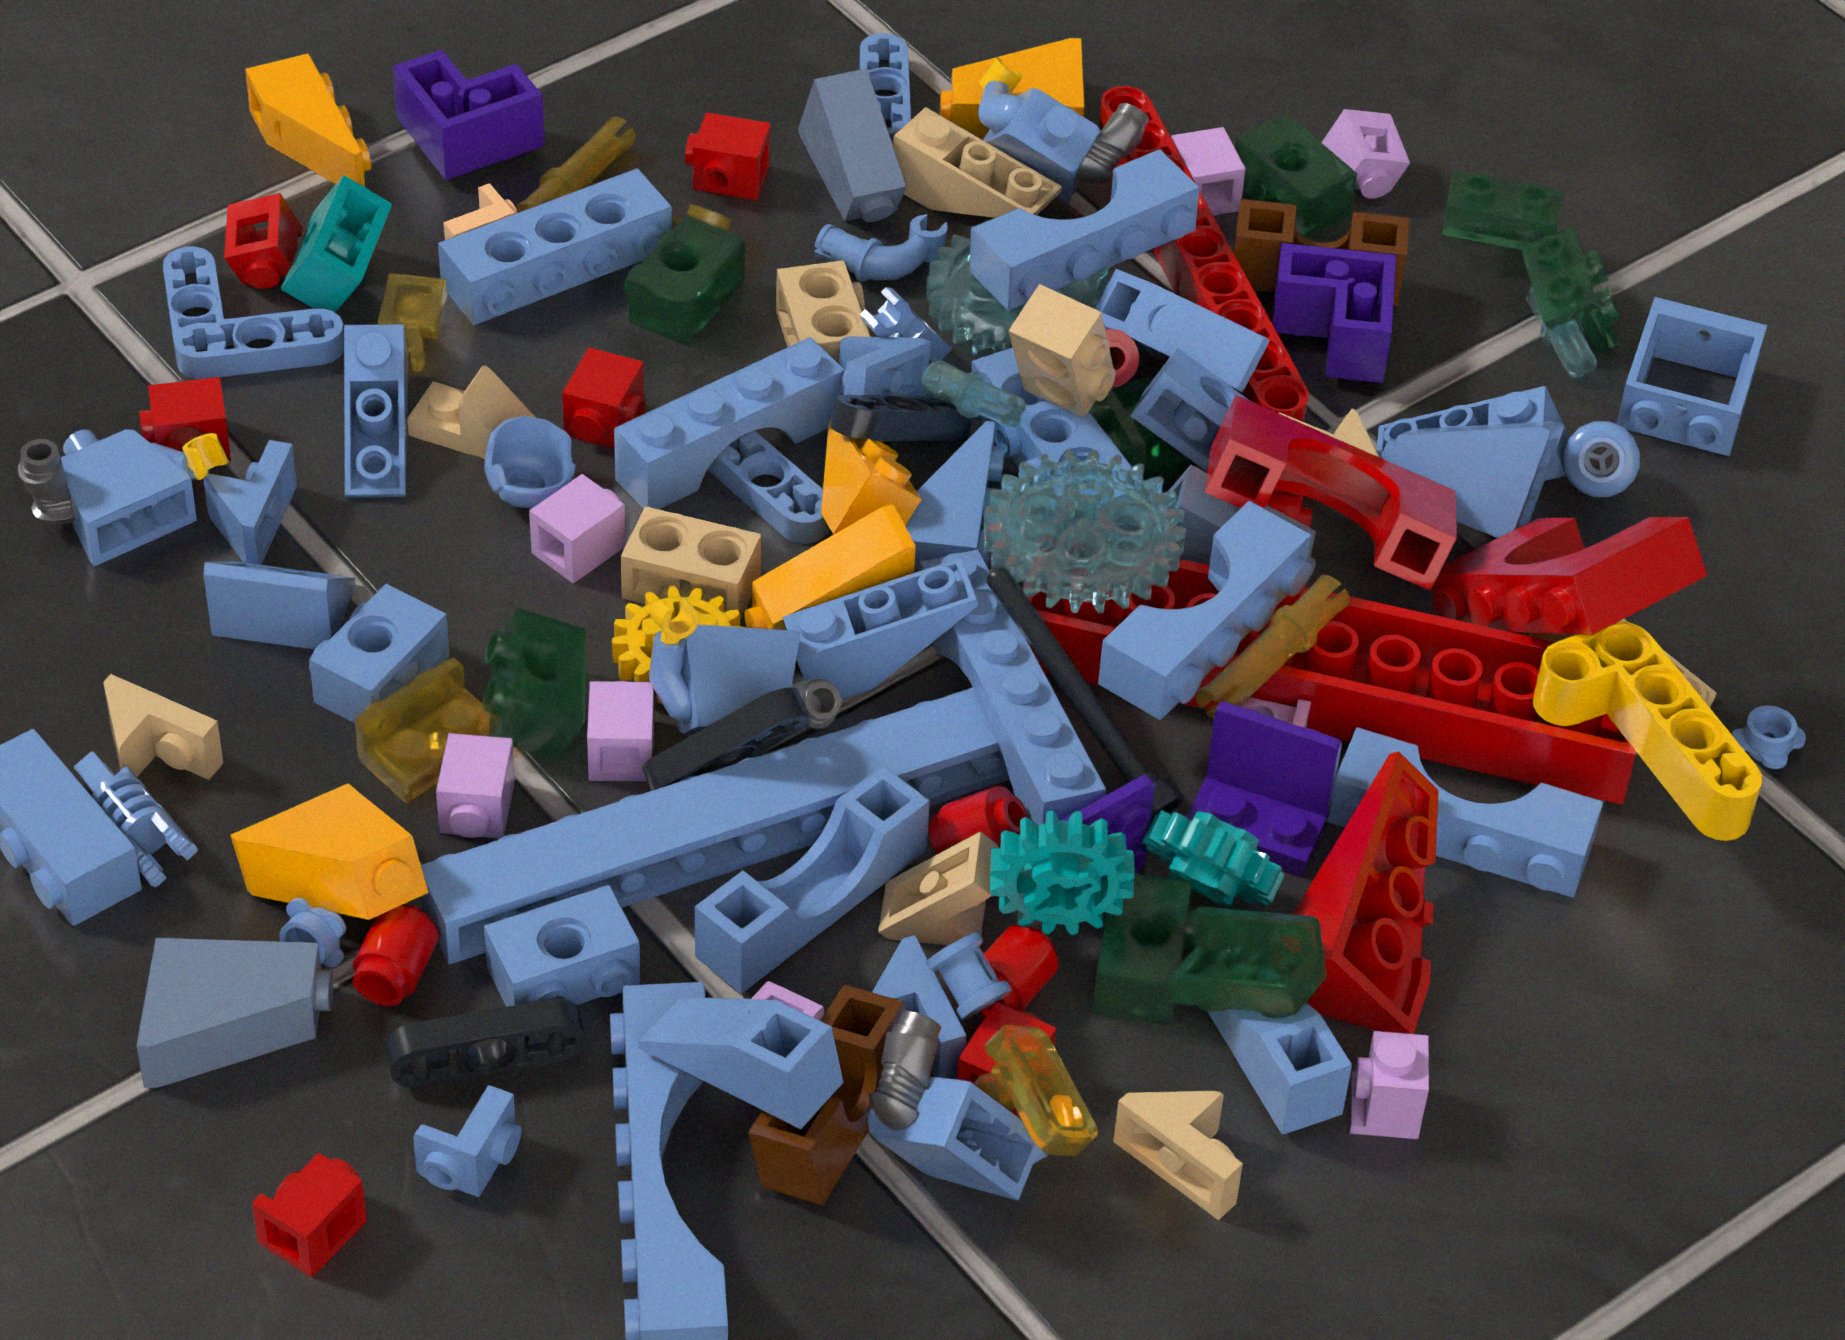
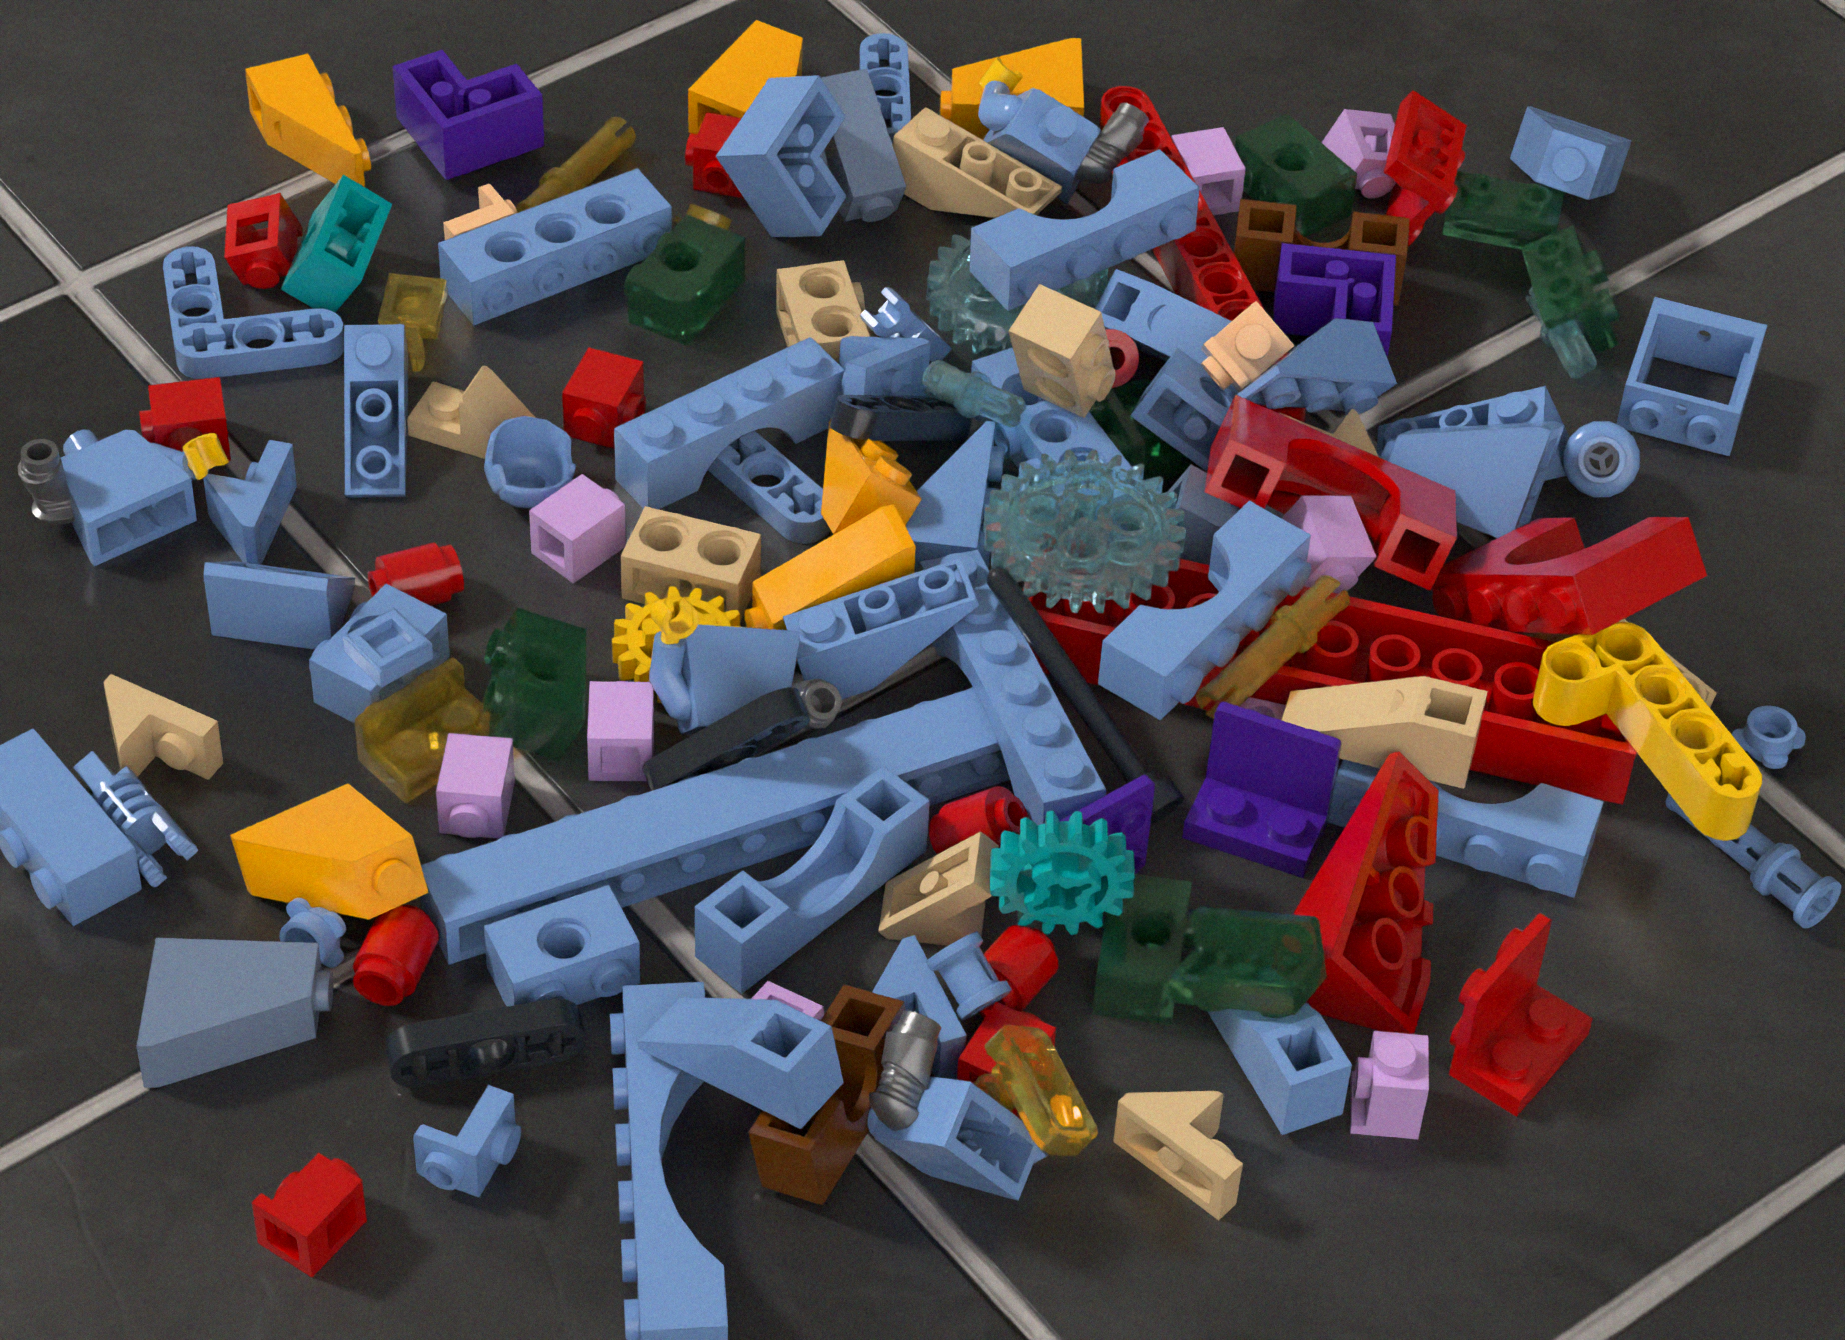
(387, 647): none -> medium blue tile
(421, 571): none -> red brick
(742, 72): none -> light orange slope
(778, 158): none -> medium blue brick
(881, 262): medium blue piece -> none
(1214, 858): teal gear -> none
(1244, 349): none -> light nougat bracket
(1330, 370): none -> medium blue slope
(1337, 540): none -> lavender brick
(1420, 717): none -> tan slope
(1423, 161): none -> red bracket
(1511, 1027): none -> red bracket
(1569, 154): none -> medium blue slope
(1777, 871): none -> medium blue pin

